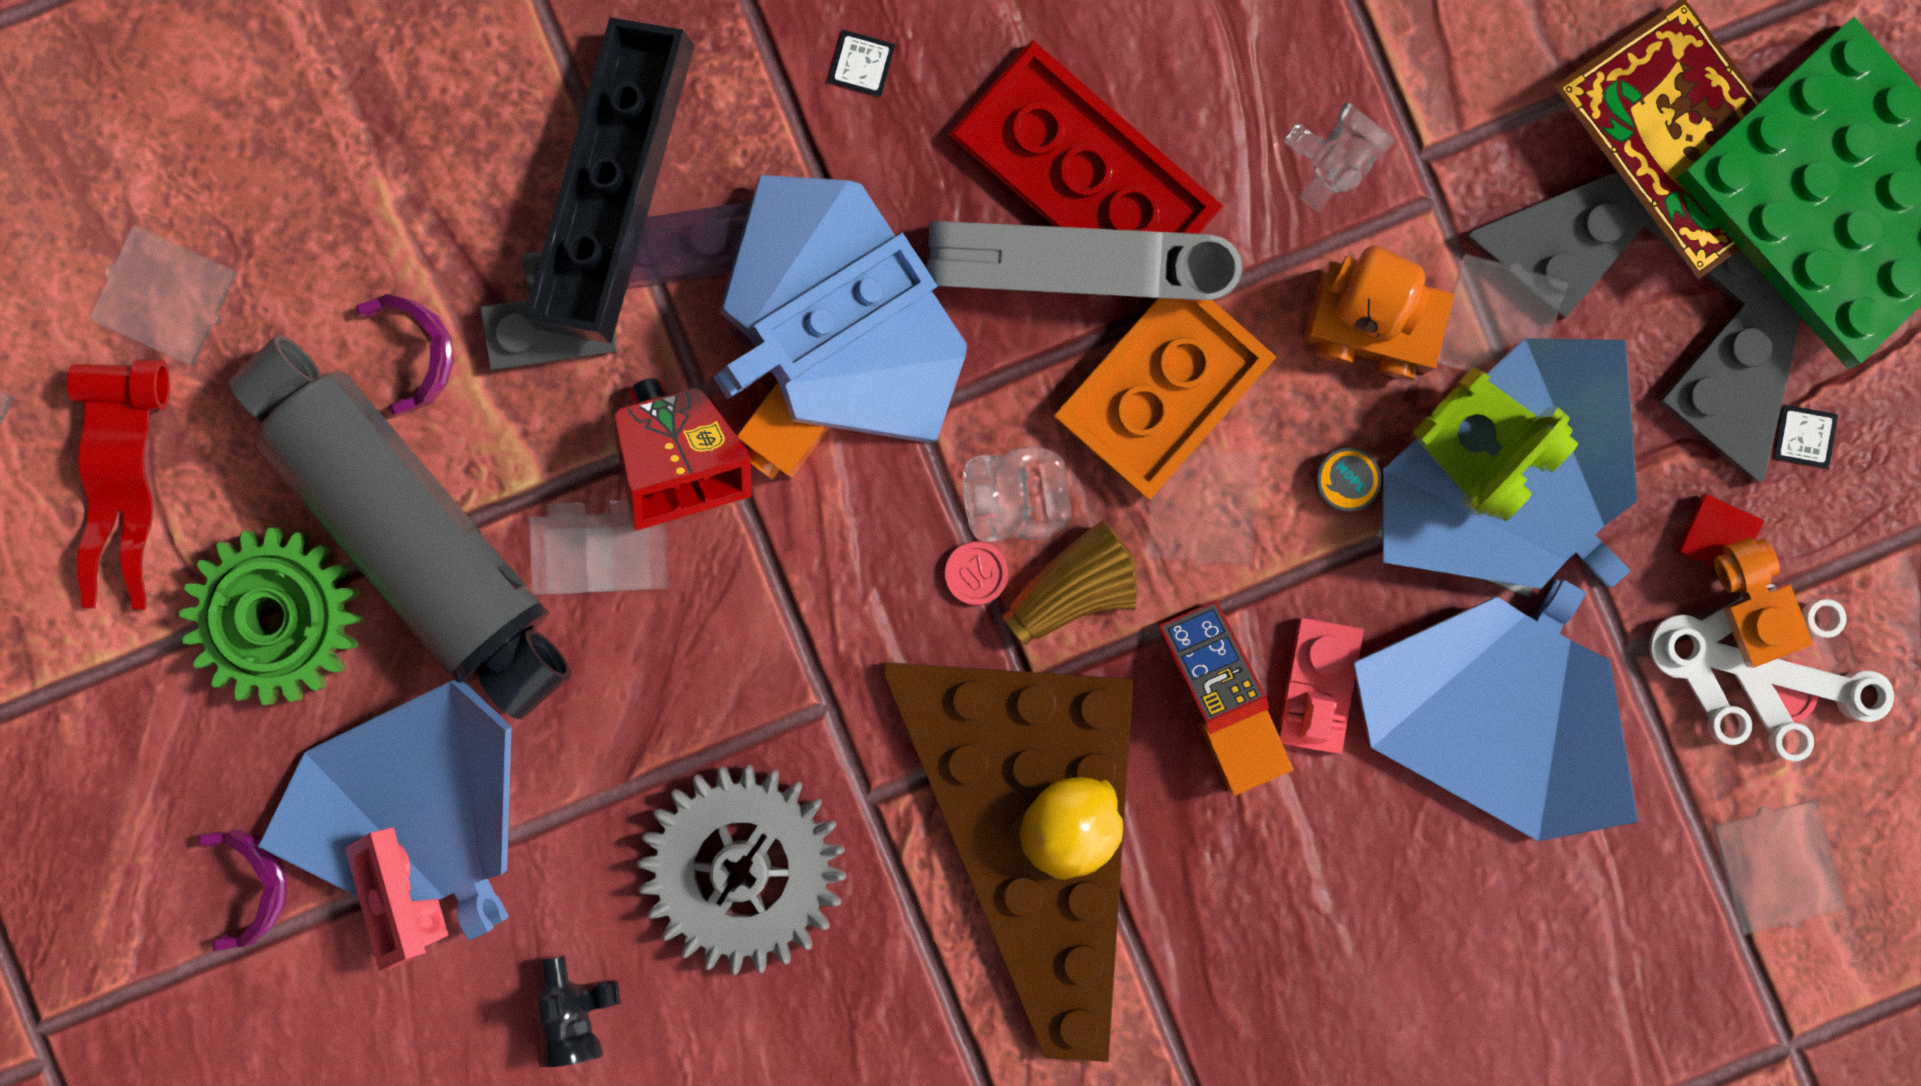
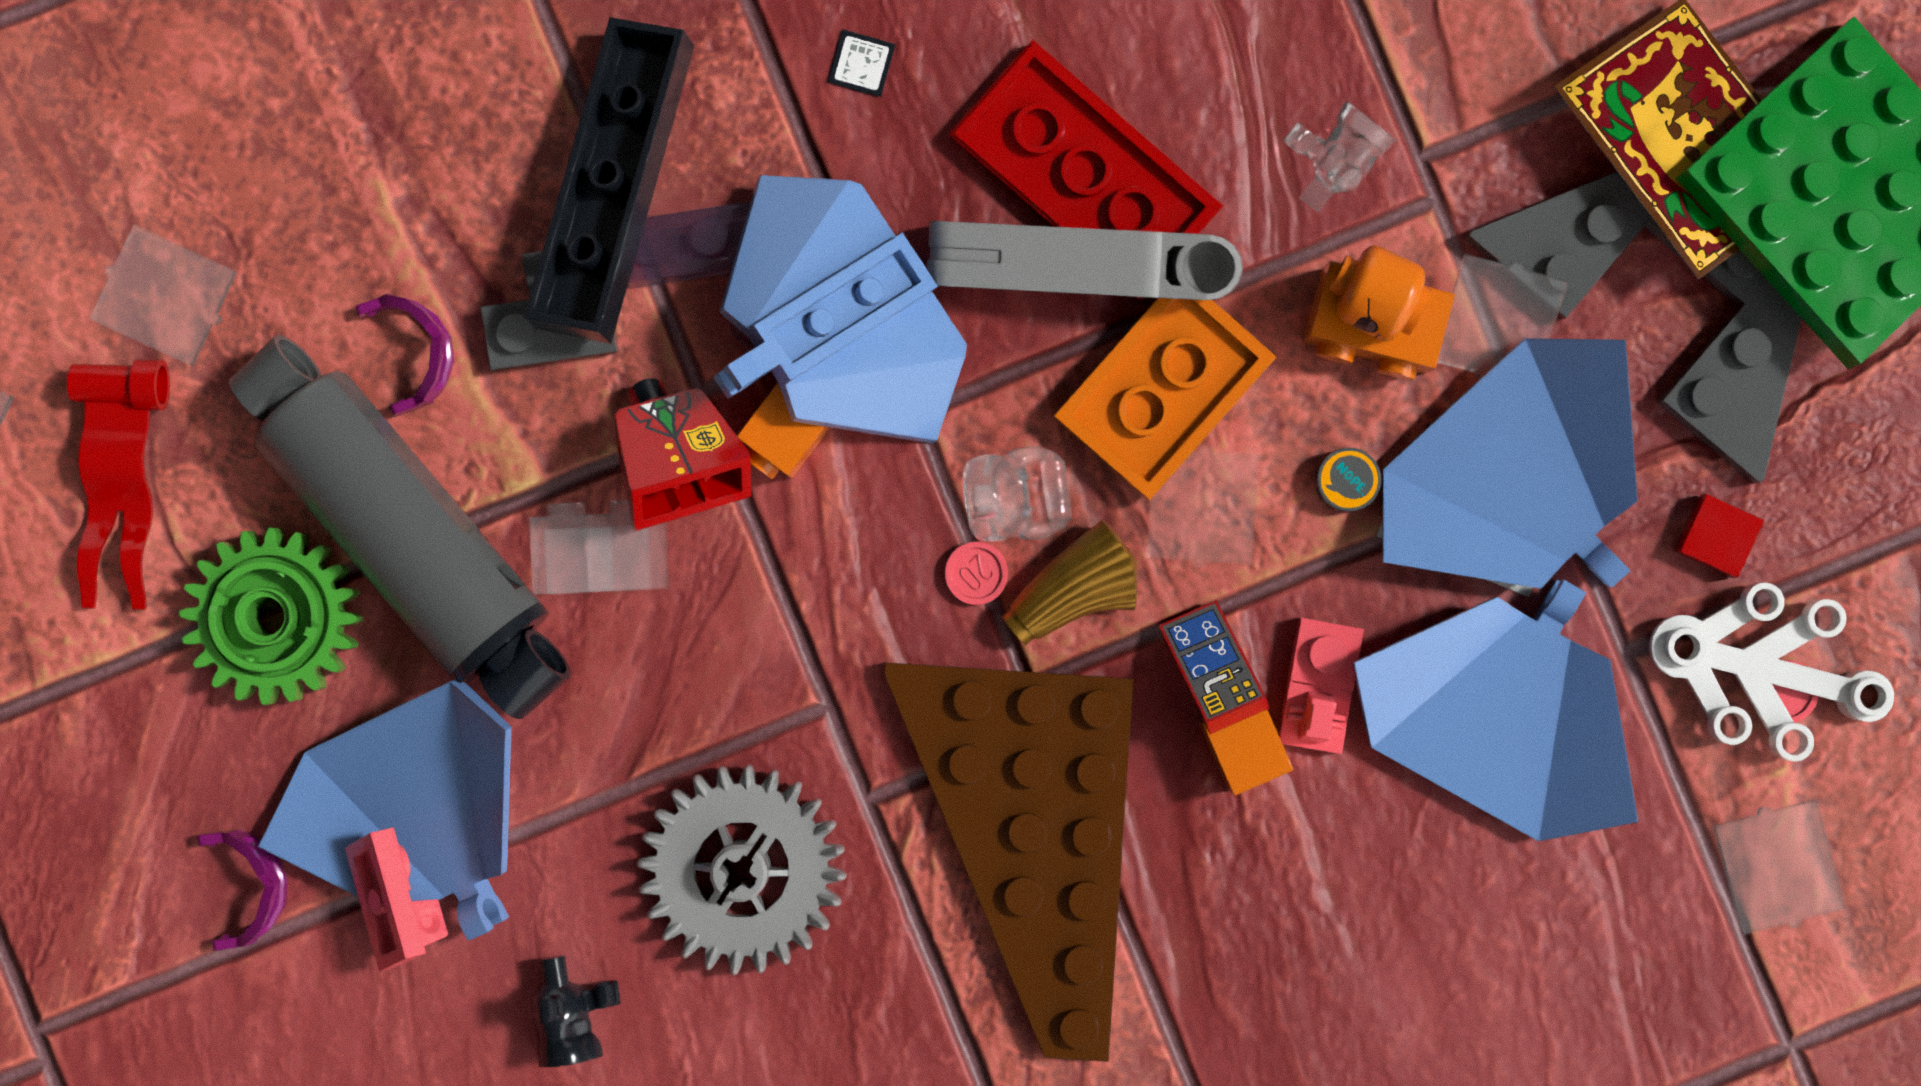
(1072, 827): yellow hair -> none
(1496, 482): lime piece -> none
(1765, 621): orange plate -> none
(1806, 436): sticker -> none

